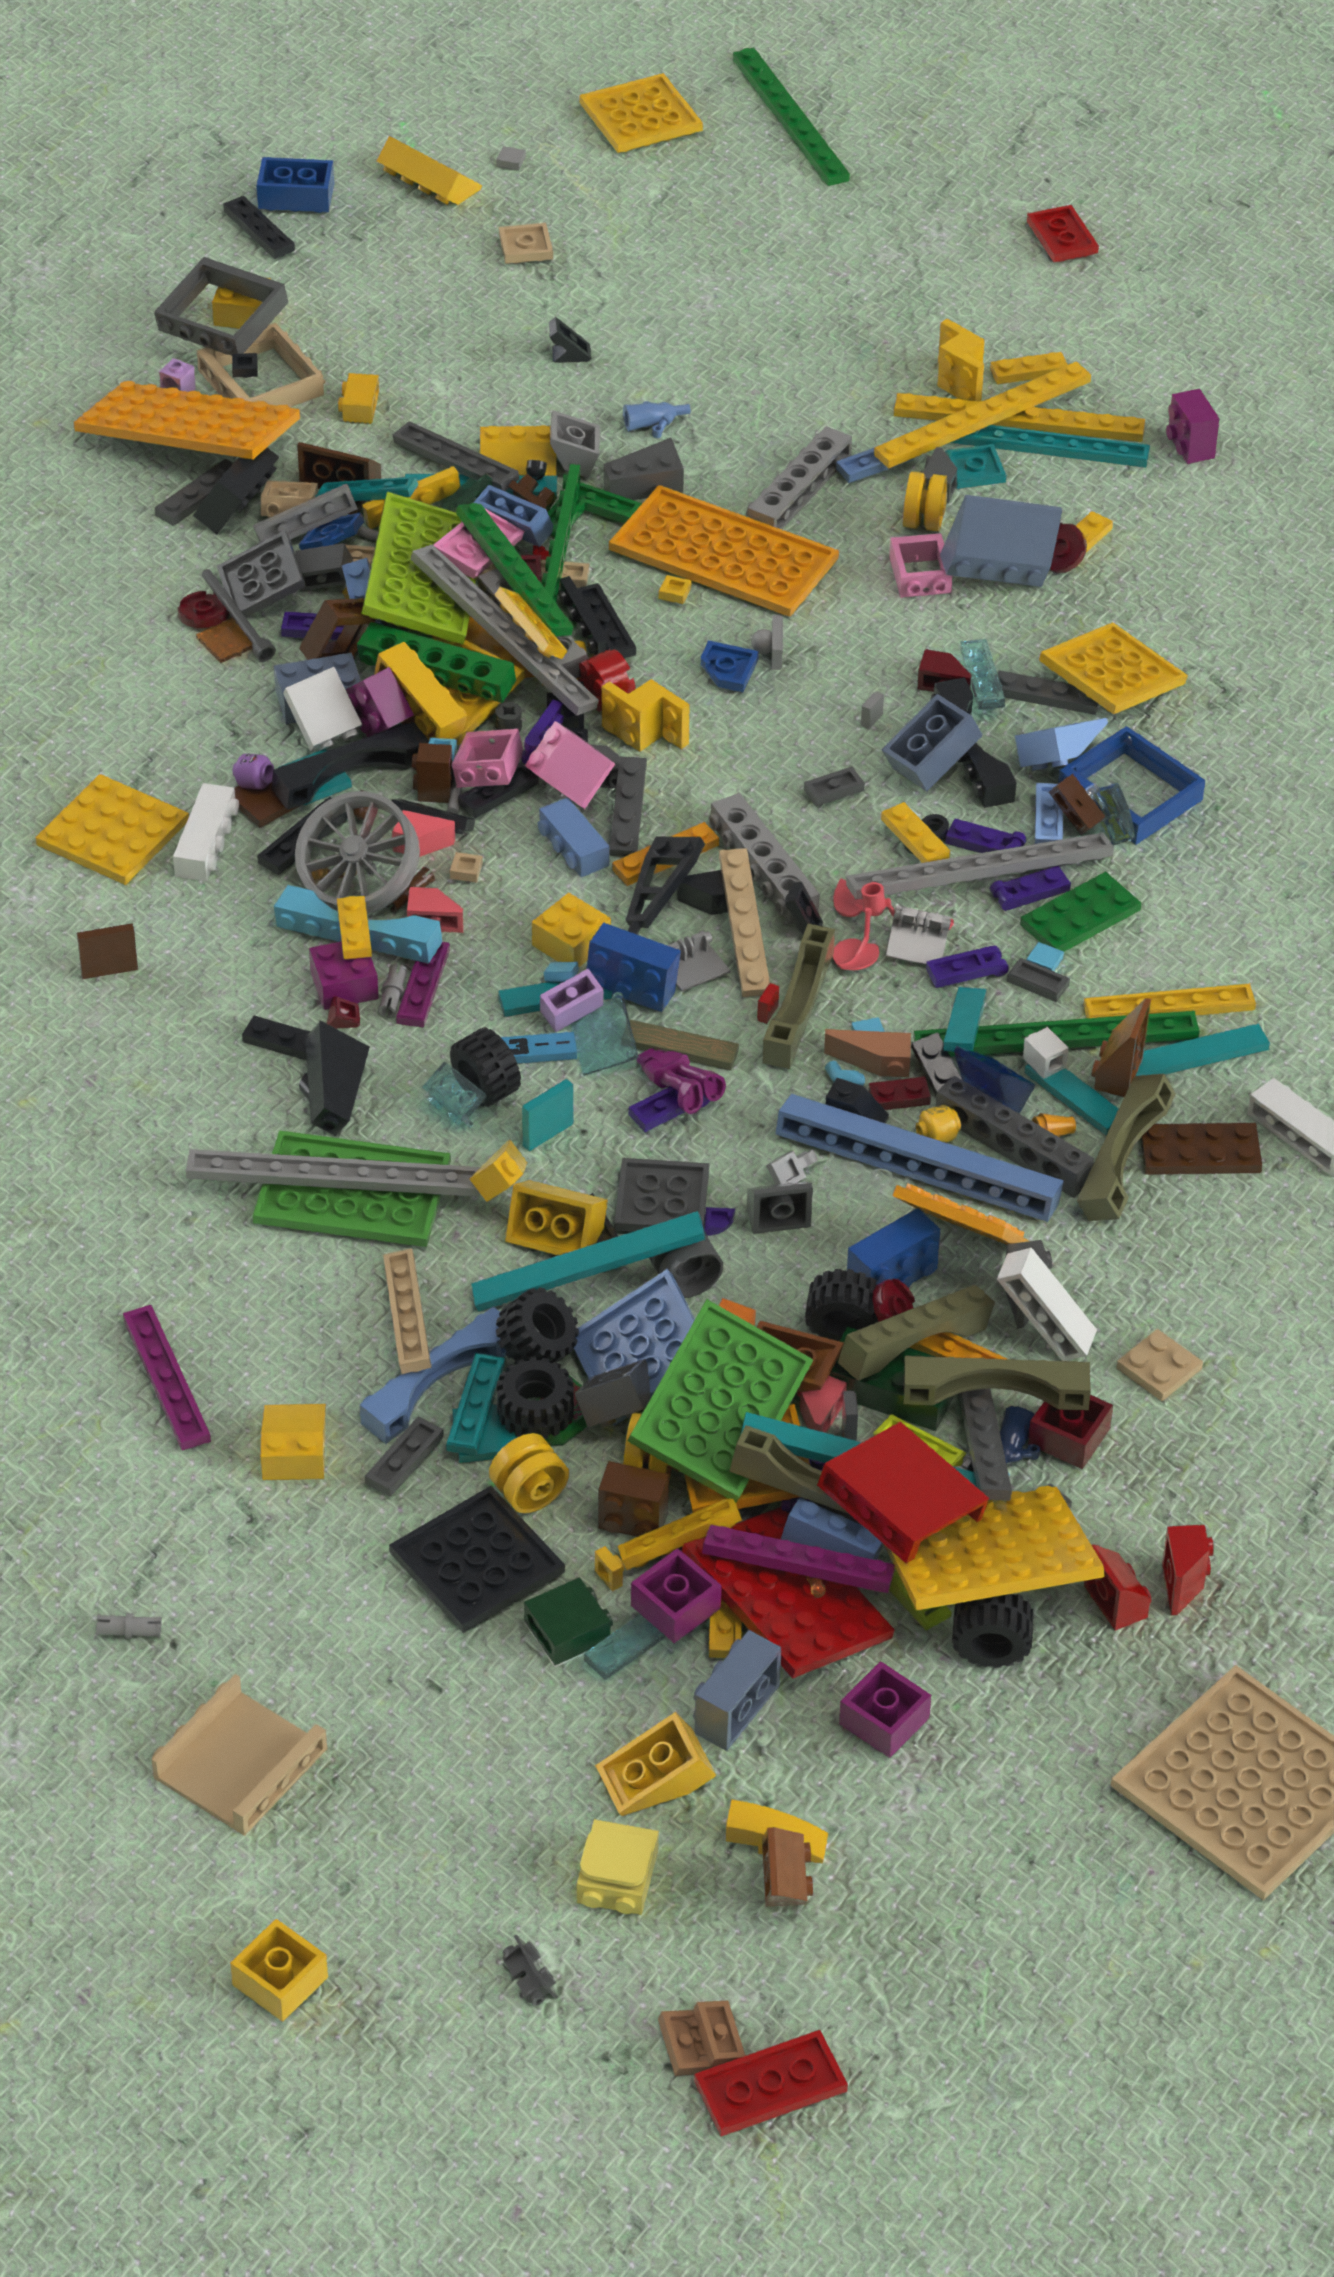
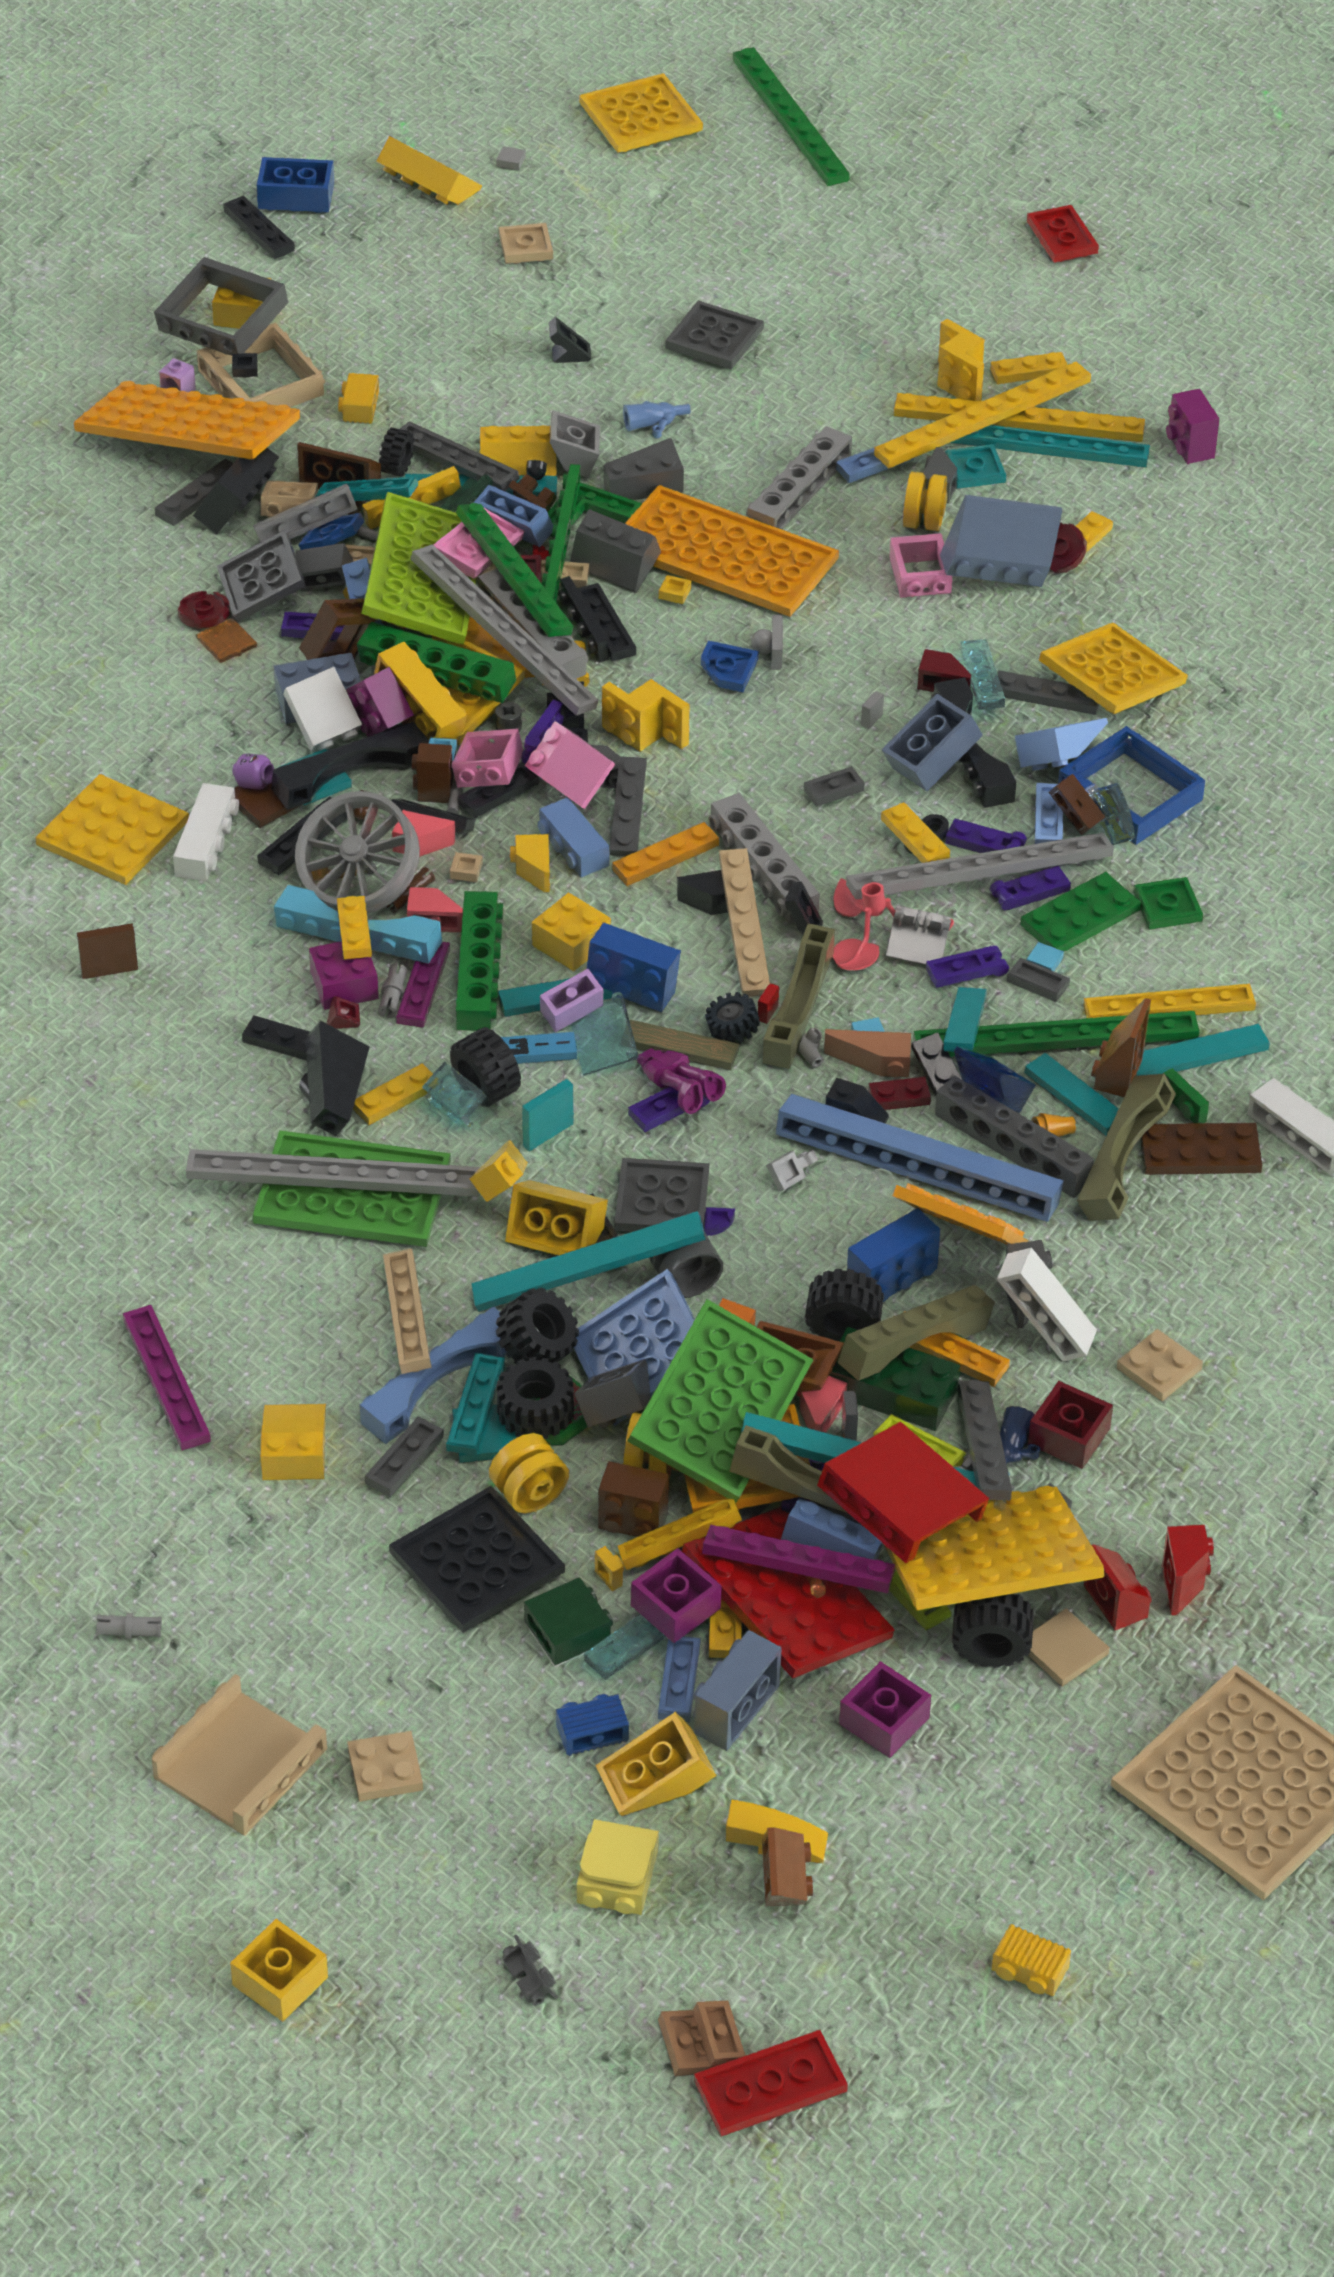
(262, 647): dark grey piece -> none
(385, 1766): none -> tan plate
(392, 1094): none -> yellow plate
(396, 451): none -> black tyre
(477, 960): none -> green brick
(528, 620): yellow plate -> none
(532, 859): none -> yellow slope
(560, 971): medium azure tile -> none
(592, 1724): none -> blue brick
(604, 668): red brick -> none
(614, 550): none -> dark grey slope
(663, 851): black plate -> none
(679, 1678): none -> medium blue tile
(698, 961): light grey hinge -> none
(714, 334): none -> dark grey plate
(732, 1017): none -> black wheel
(780, 1207): dark grey slope -> none
(809, 1046): none -> light grey arm
(835, 1071): medium azure arm -> none
(891, 1299): dark red tile -> none
(939, 1123): yellow head -> none
(1031, 1960): none -> yellow brick
(1045, 1052): white brick -> none
(1058, 1383): olive arch -> none
(1066, 1647): none -> tan tile
(1168, 903): none -> green tile
(1187, 1098): none -> green plate

